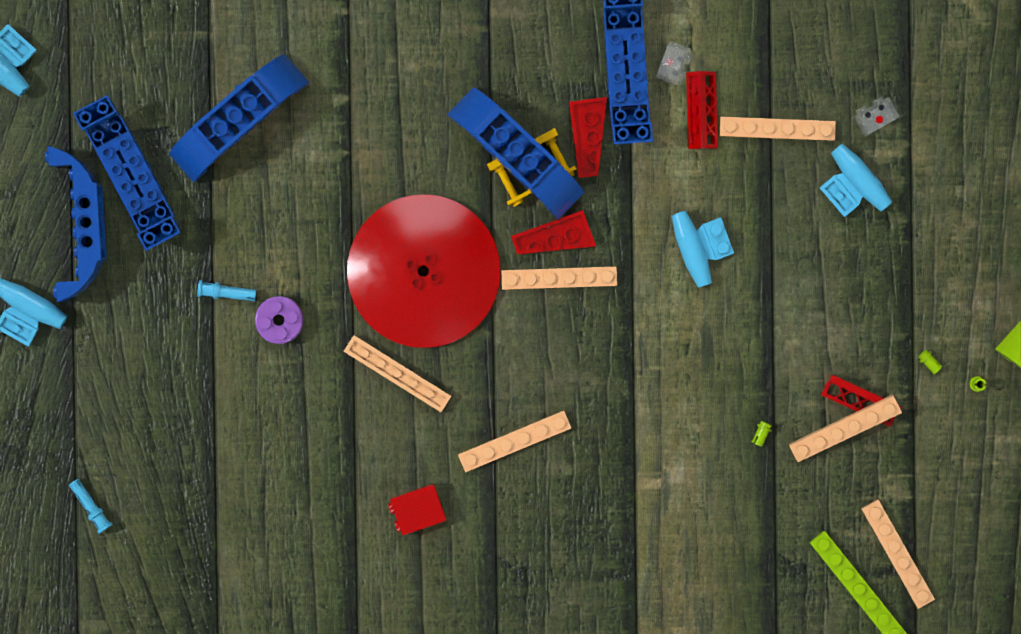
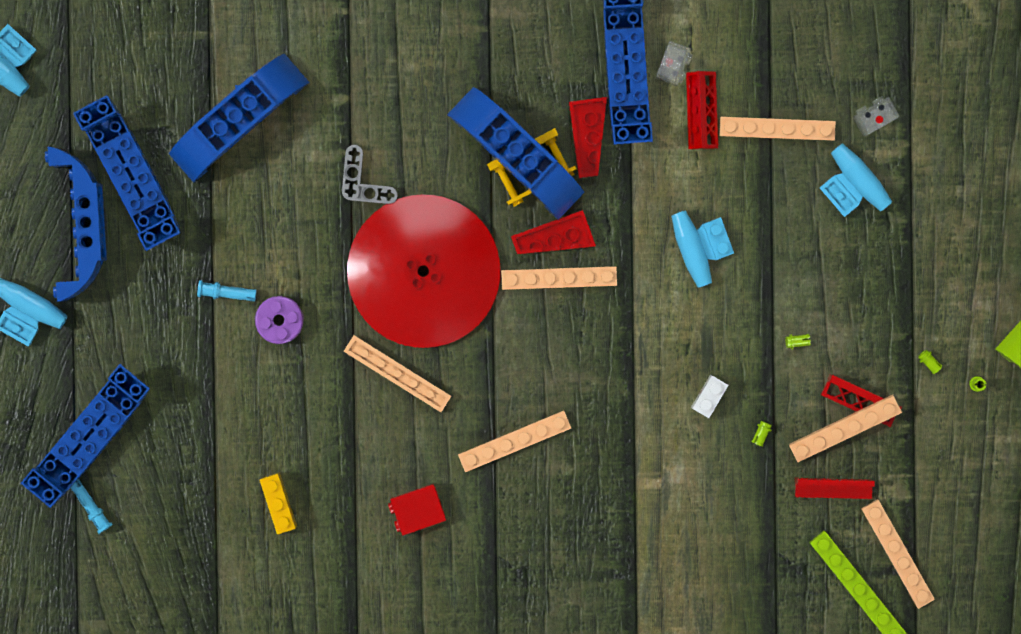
(87, 437): none -> blue slope
(278, 503): none -> yellow brick
(360, 188): none -> light grey beam
(709, 396): none -> white brick
(797, 341): none -> lime pin
(834, 488): none -> red fence

